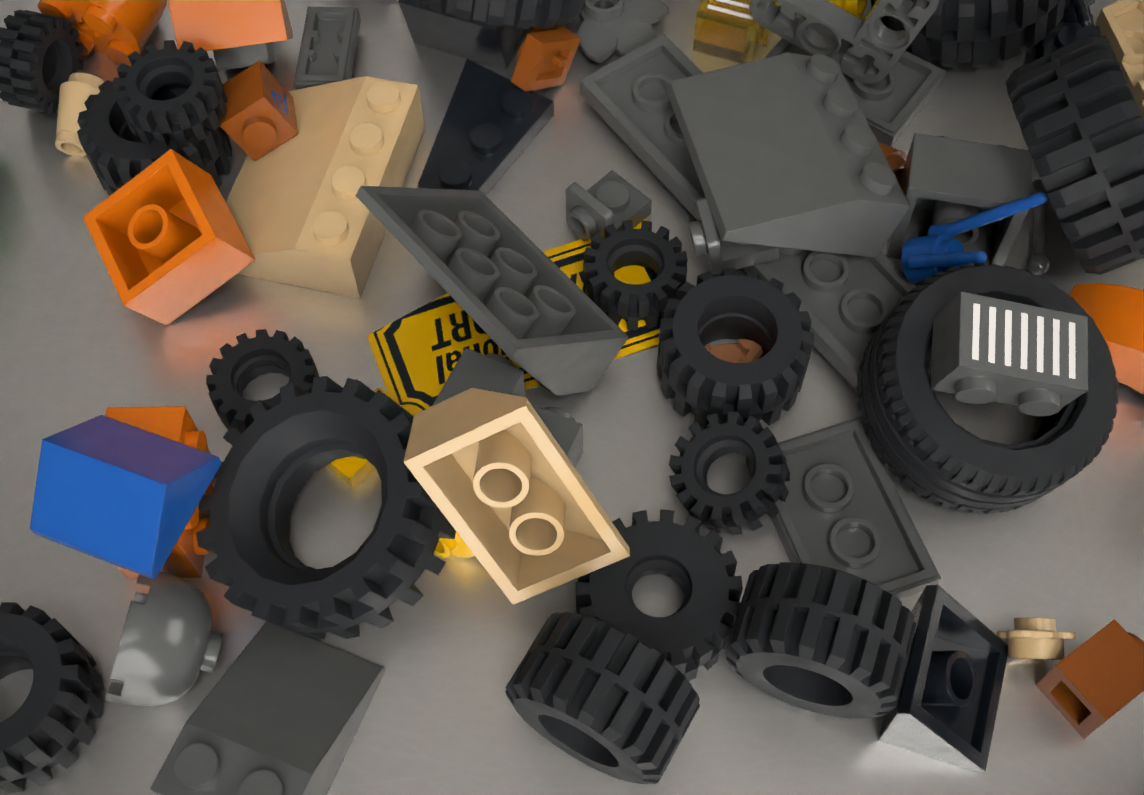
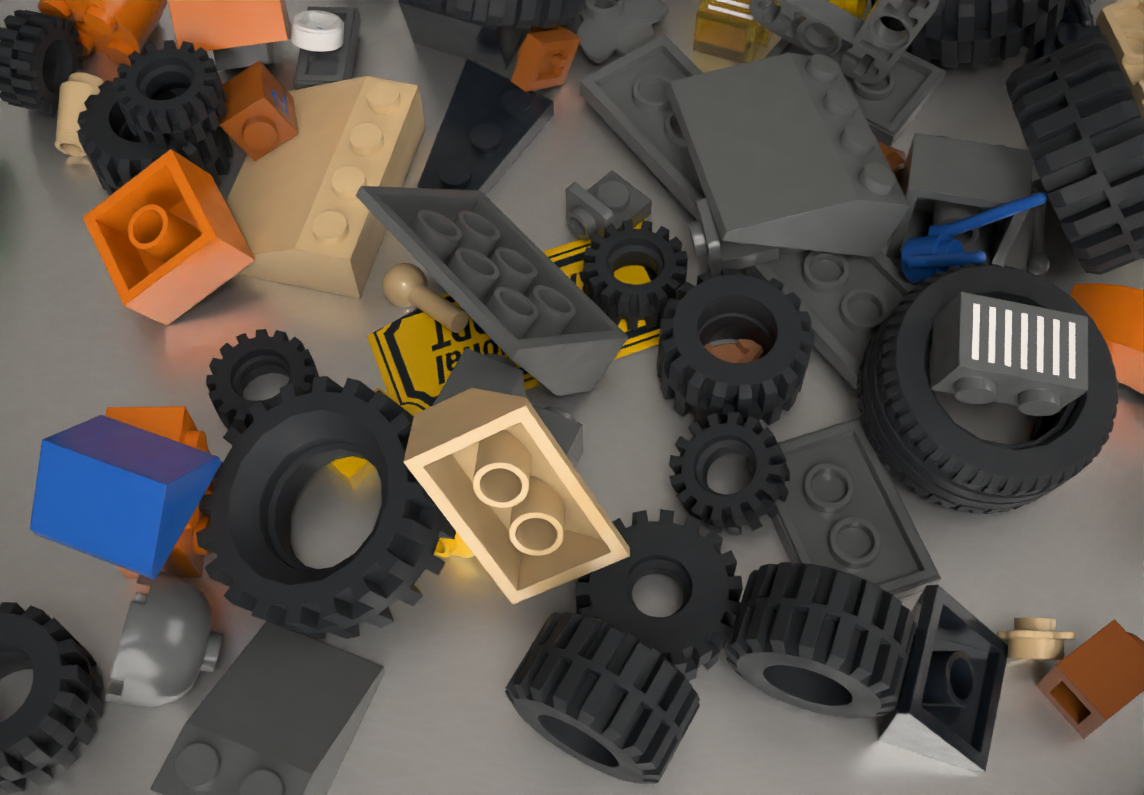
(317, 31): none -> white tile
(407, 287): none -> tan bar

